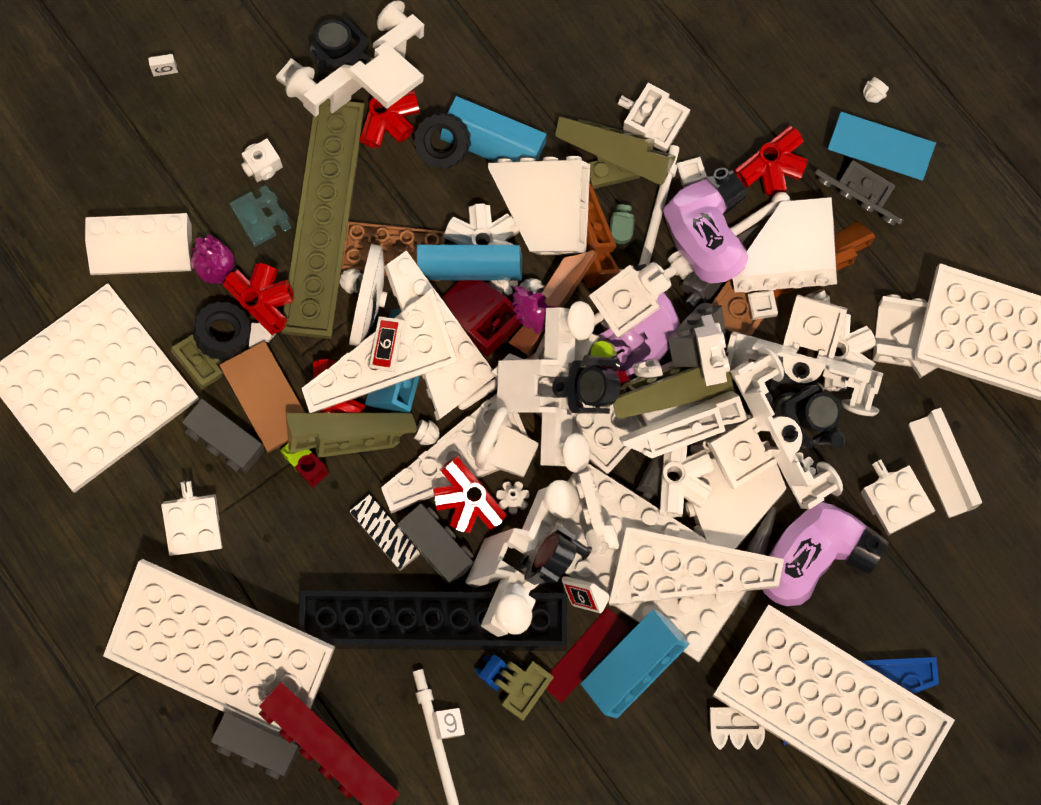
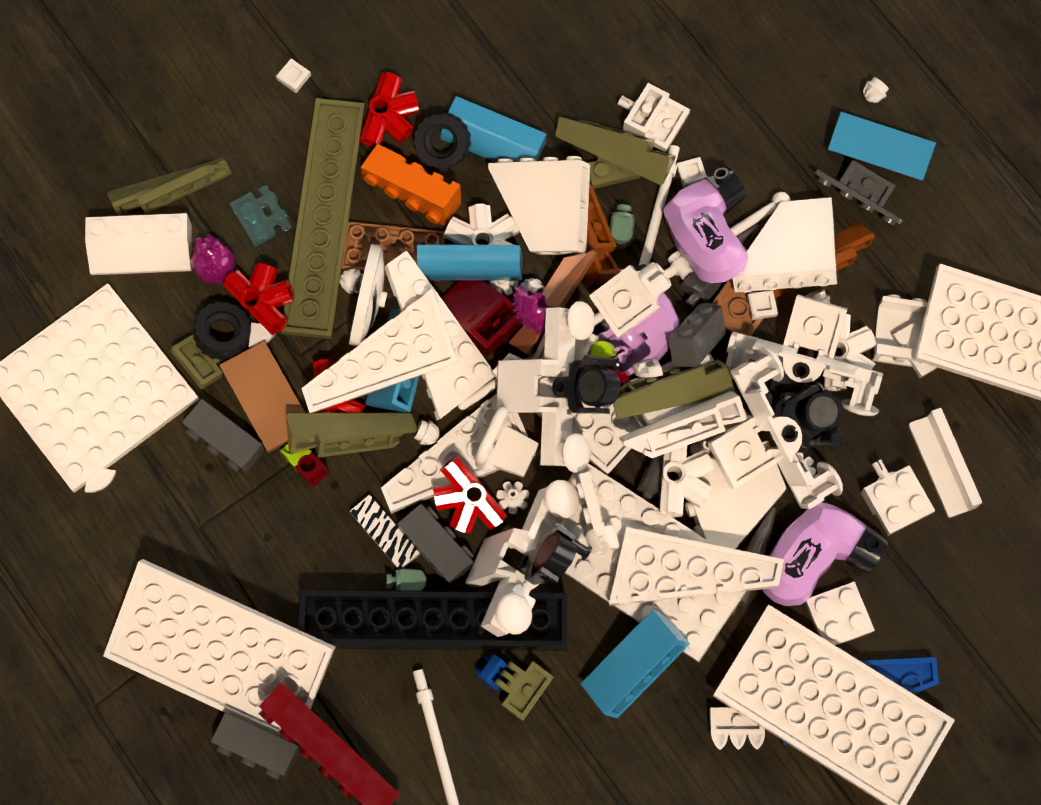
(100, 480): none -> white tile
(163, 65): white tile -> none
(167, 188): none -> olive wedge
(191, 522): white plate -> none
(261, 161): white brick -> none
(384, 76): white piece -> none
(386, 344): slope -> none
(406, 580): none -> sand green arm
(412, 185): none -> orange wedge
(448, 724): white tile -> none
(585, 594): slope -> none
(585, 654): dark red sticker -> none
(711, 351): white plate -> none
(773, 172): red piece -> none
(839, 614): none -> white plate

